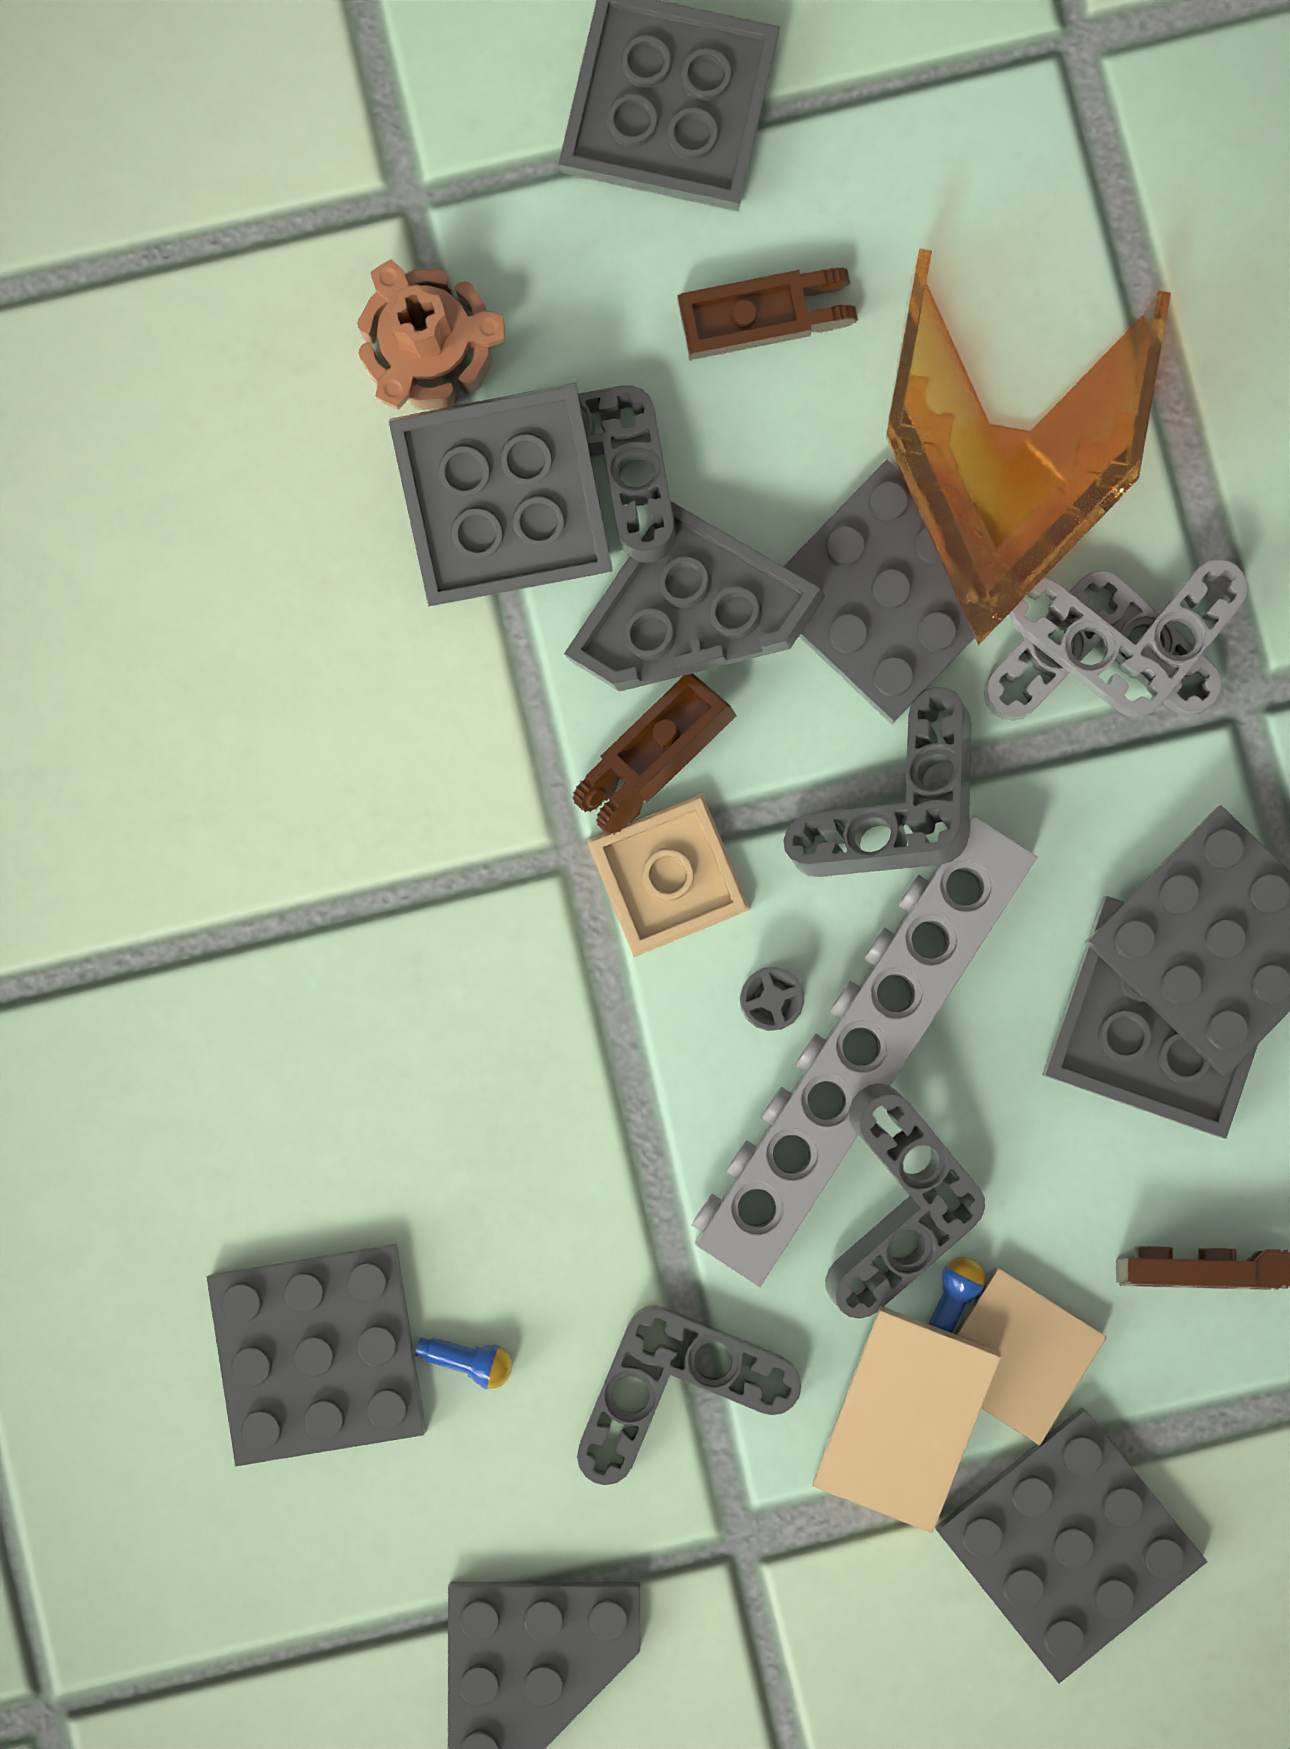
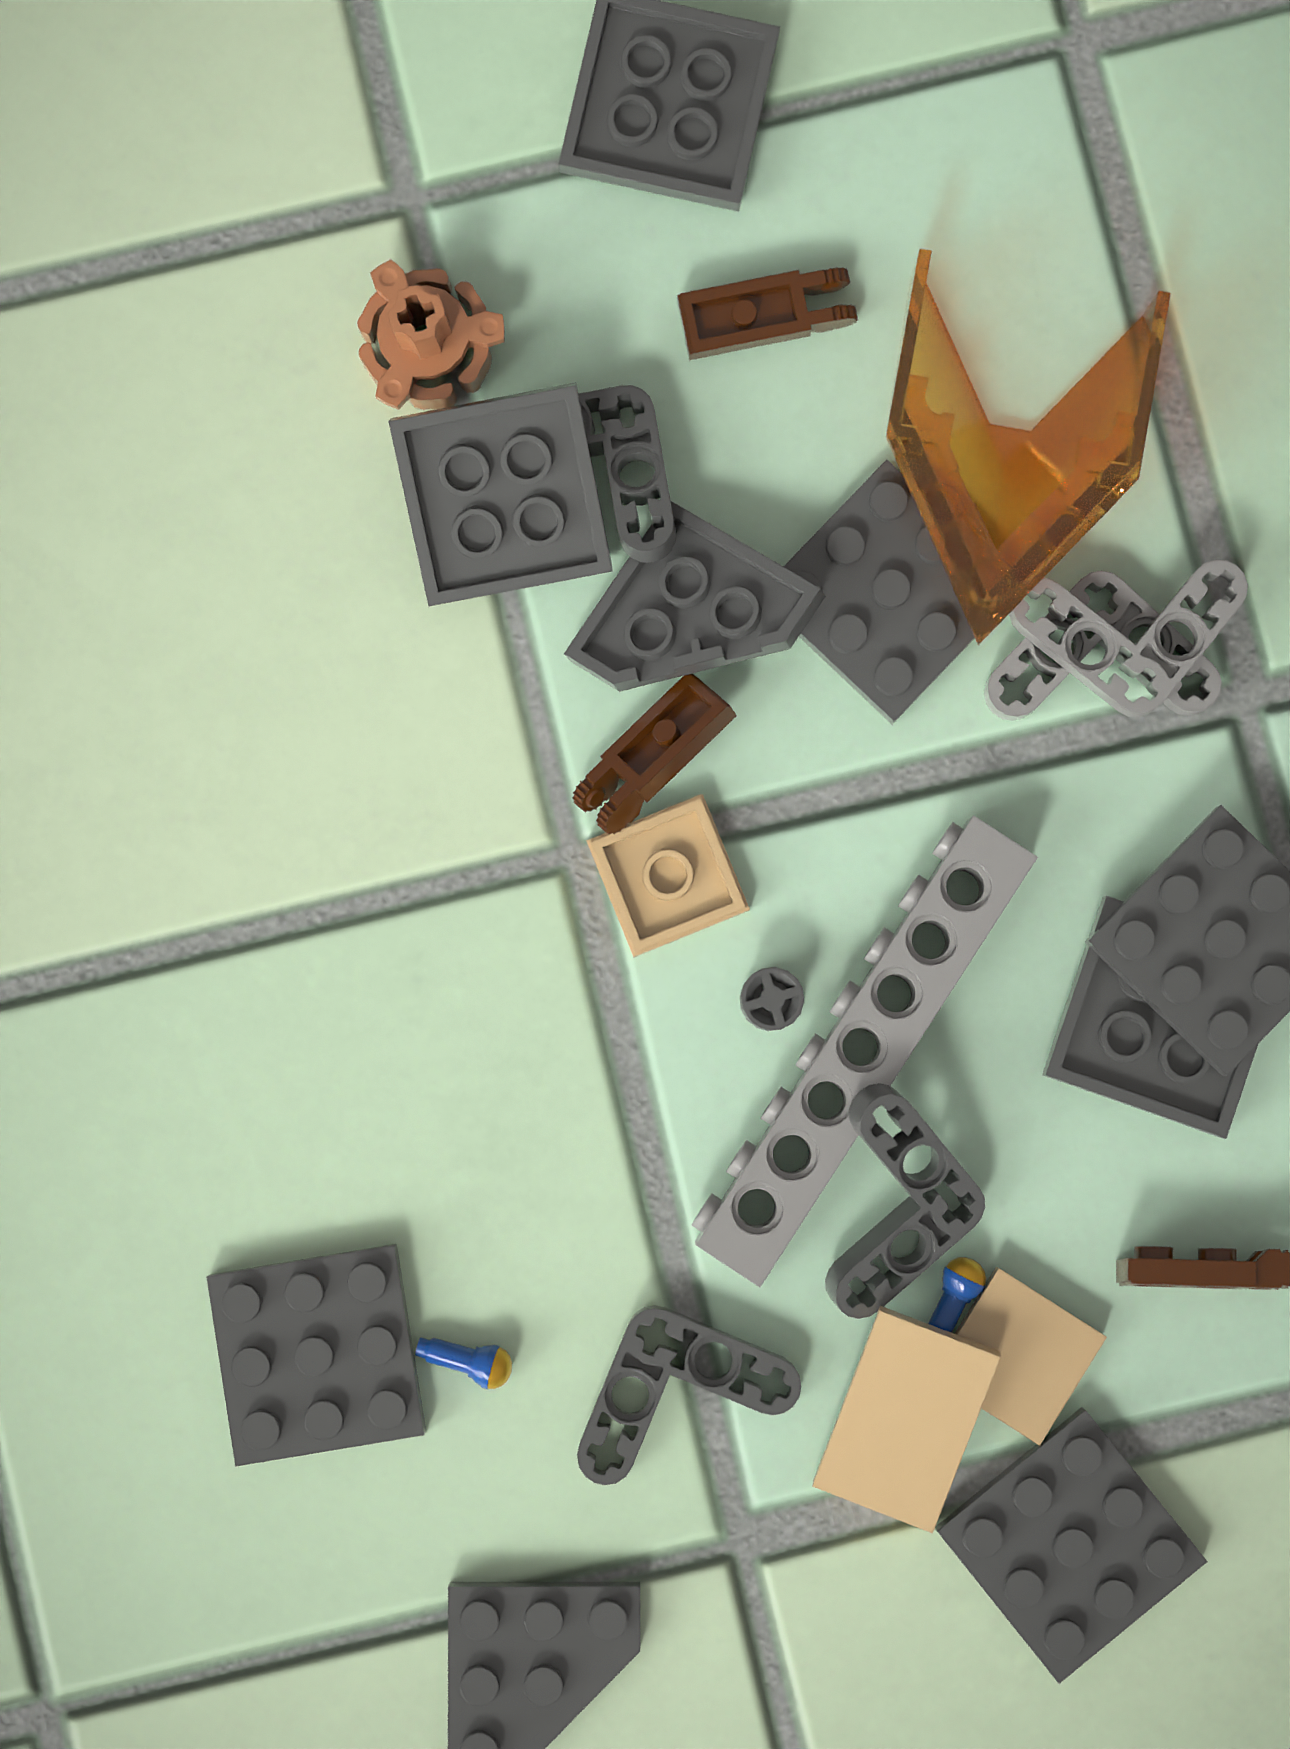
(920, 811): dark grey beam -> none

